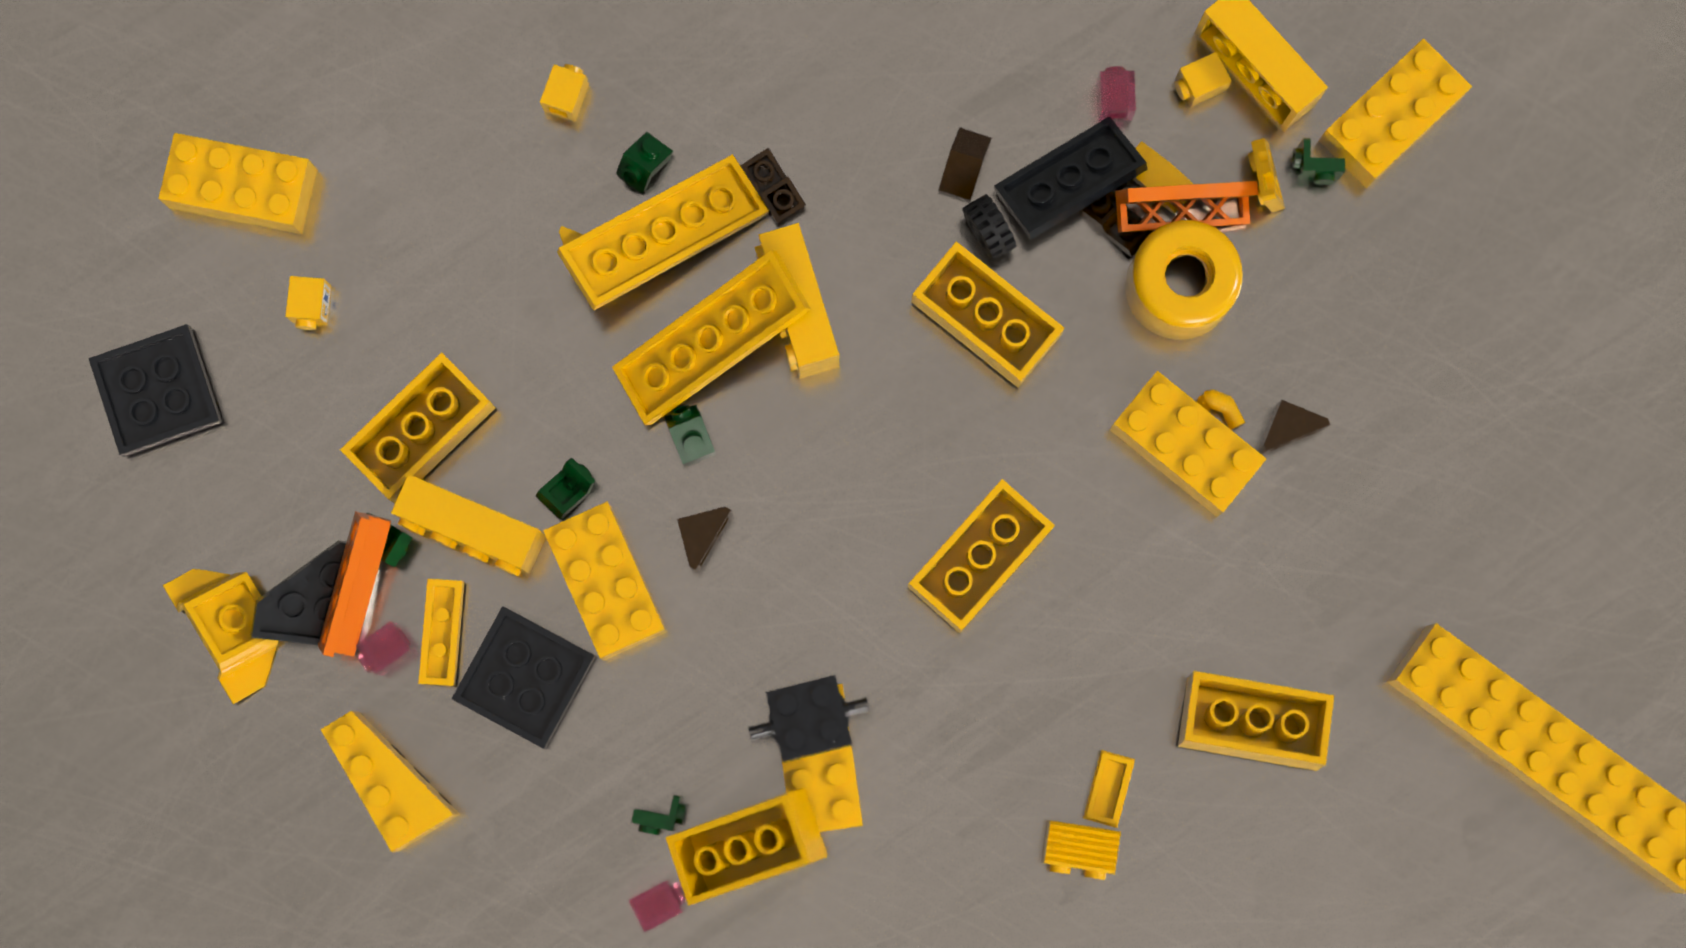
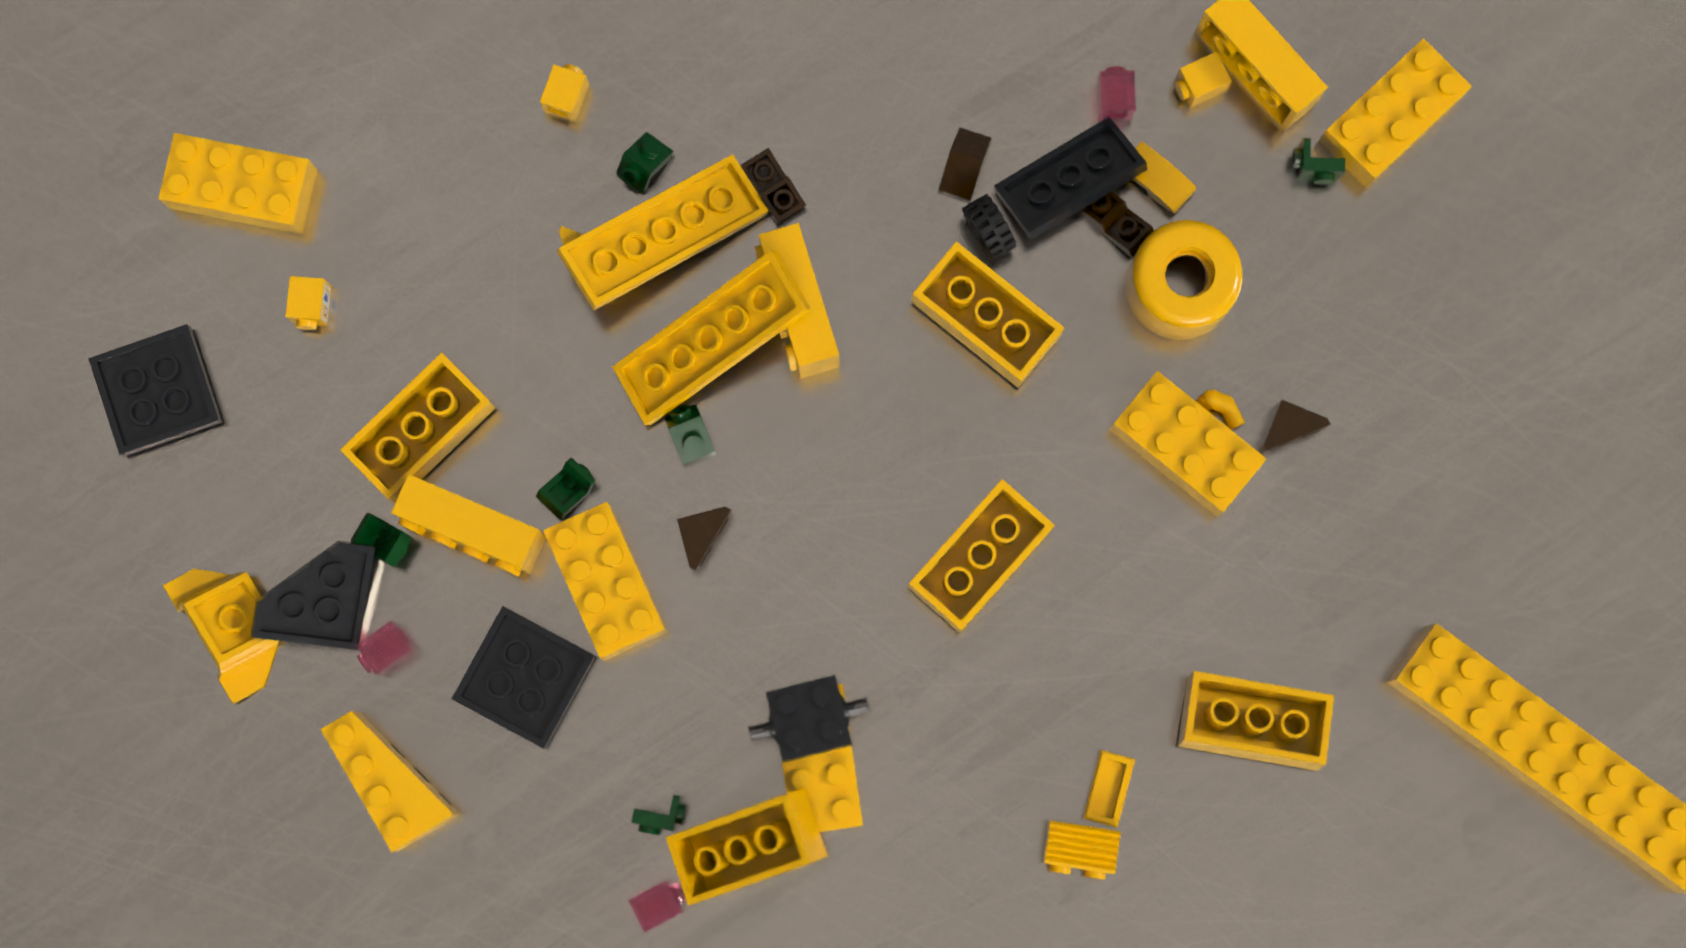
(354, 584): orange fence -> none
(441, 632): yellow plate -> none
(1187, 193): orange fence -> none
(1262, 163): yellow wing -> none

